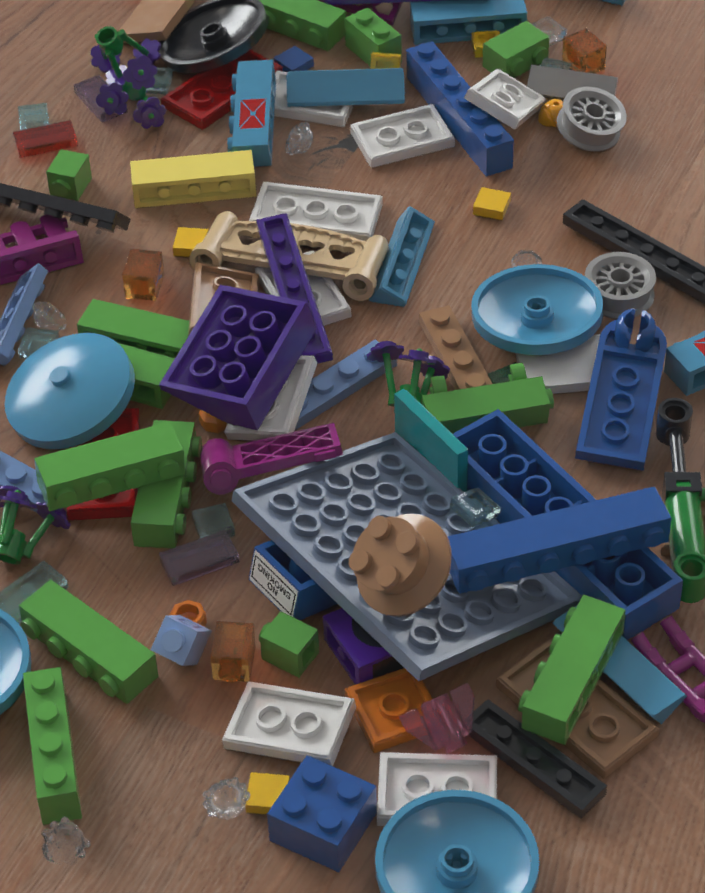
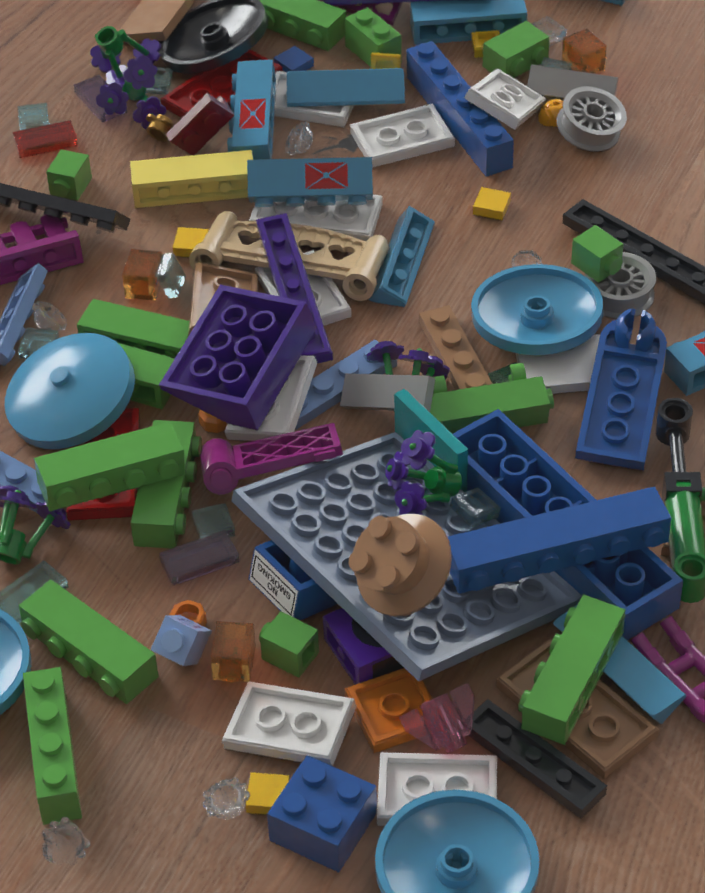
(159, 126): none -> pearl gold plate
(170, 275): none -> clear light blue tile
(200, 124): none -> dark red bracket
(310, 180): none -> dark azure brick
(378, 390): none -> light grey tile
(441, 480): none -> dark purple plant
(597, 253): none -> bright green brick

